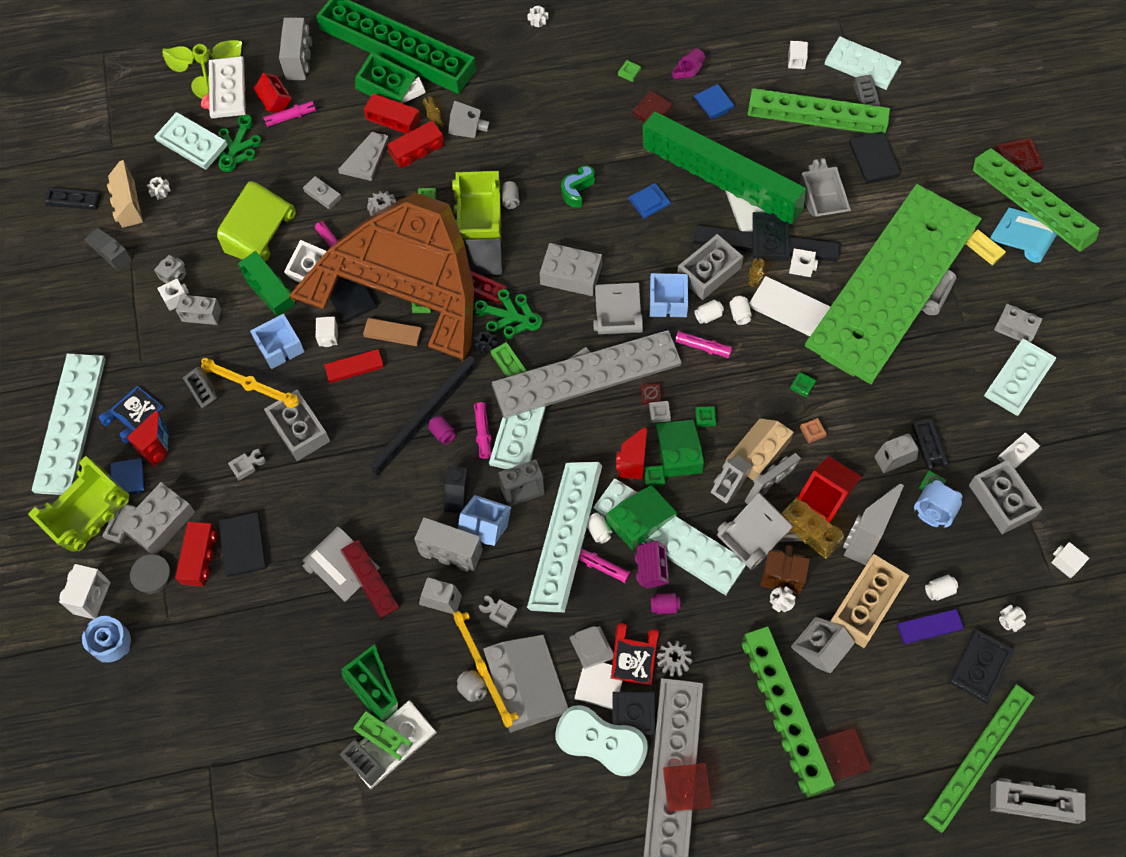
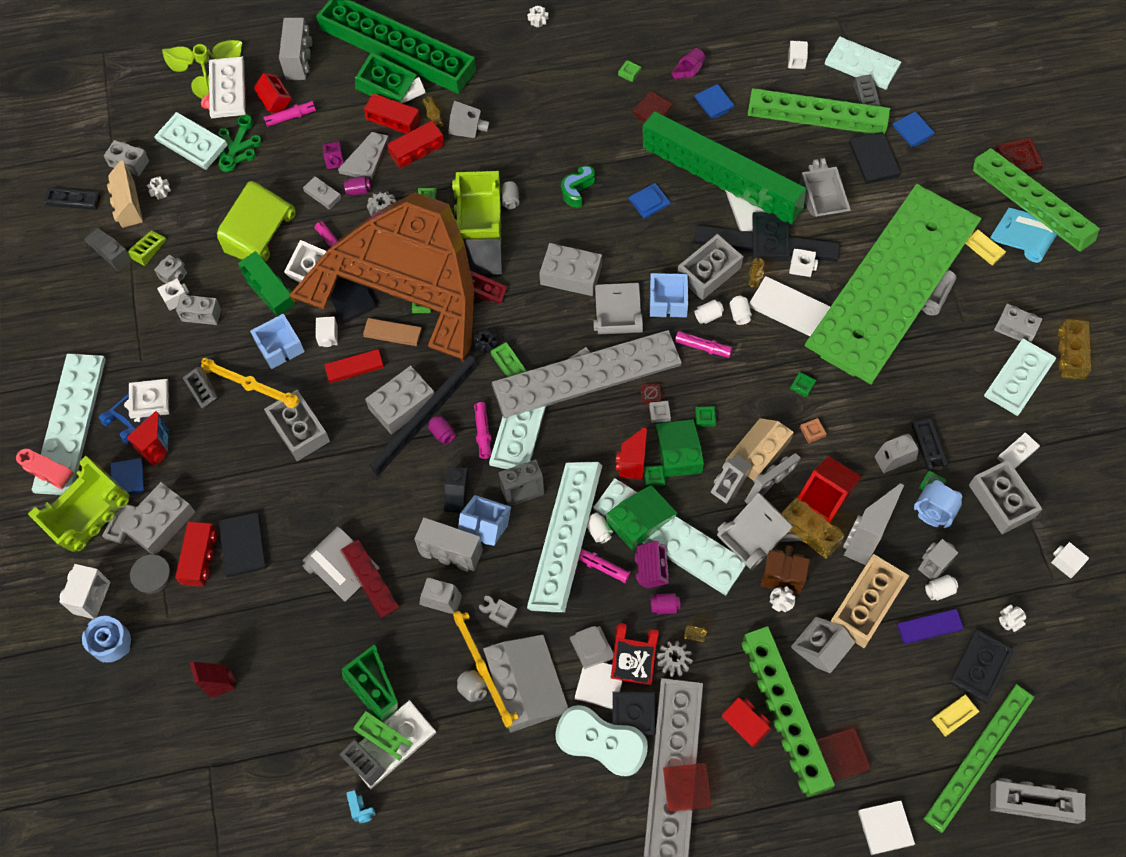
(44, 468): none -> coral piece
(134, 157): none -> light grey brick
(144, 258): none -> lime slope
(148, 397): none -> white tile
(213, 678): none -> dark red slope
(243, 465): light grey plate -> none
(333, 155): none -> magenta bracket
(356, 804): none -> medium azure bracket
(357, 186): none -> magenta brick
(399, 399): none -> light grey brick
(509, 316): green plant -> none
(695, 633): none -> clear yellow tile
(747, 722): none -> red brick
(886, 827): none -> white tile
(913, 129): none -> blue piece
(937, 559): none -> light grey brick
(955, 715): none -> light yellow tile
(1081, 343): none -> clear yellow brick

